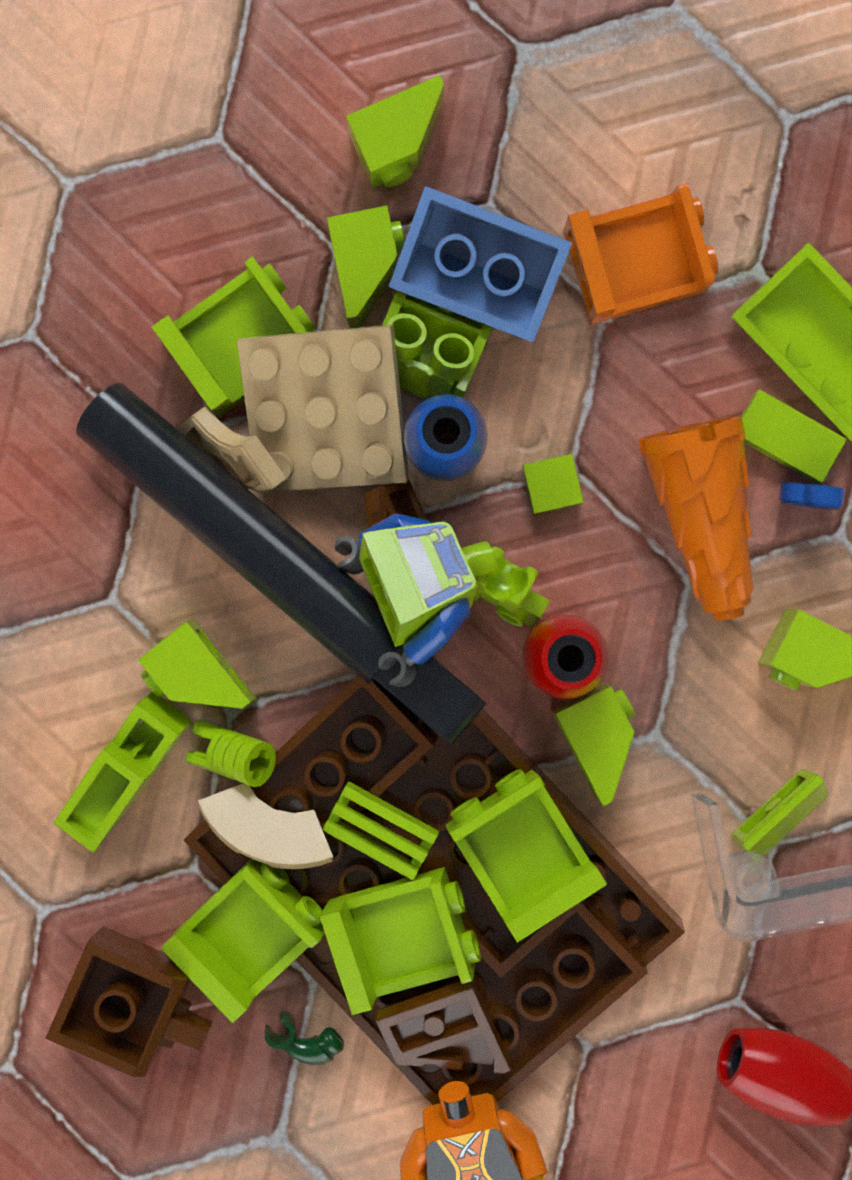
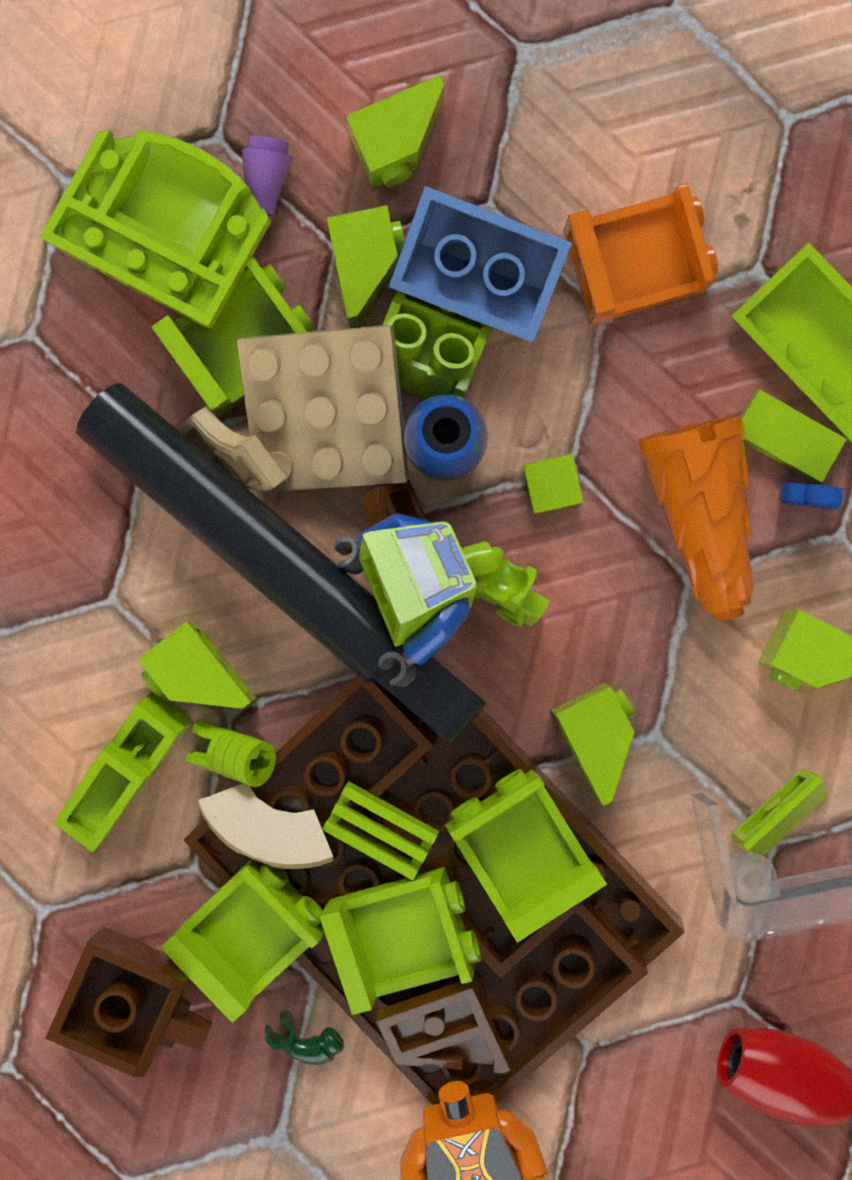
(160, 221): none -> lime slope
(265, 170): none -> medium lavender cone
(587, 661): red piece -> none

